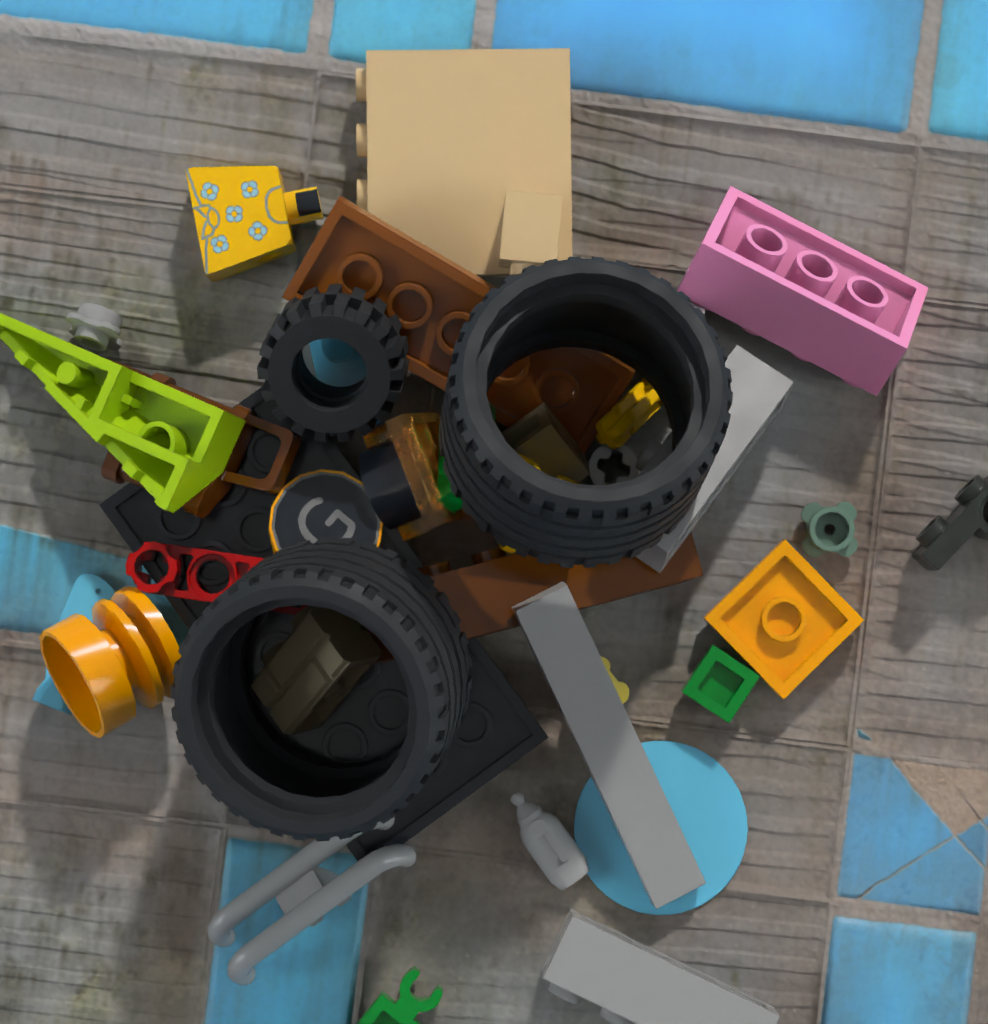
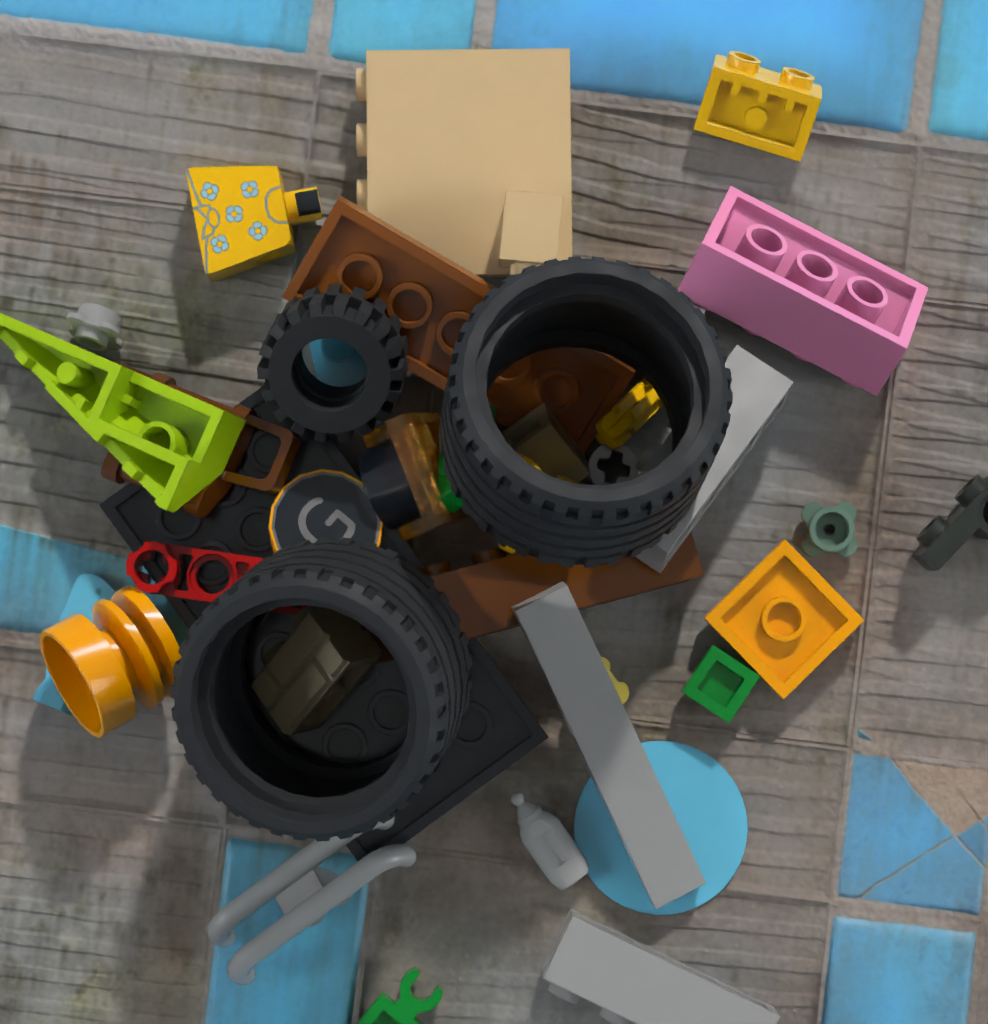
(759, 105): none -> yellow bracket

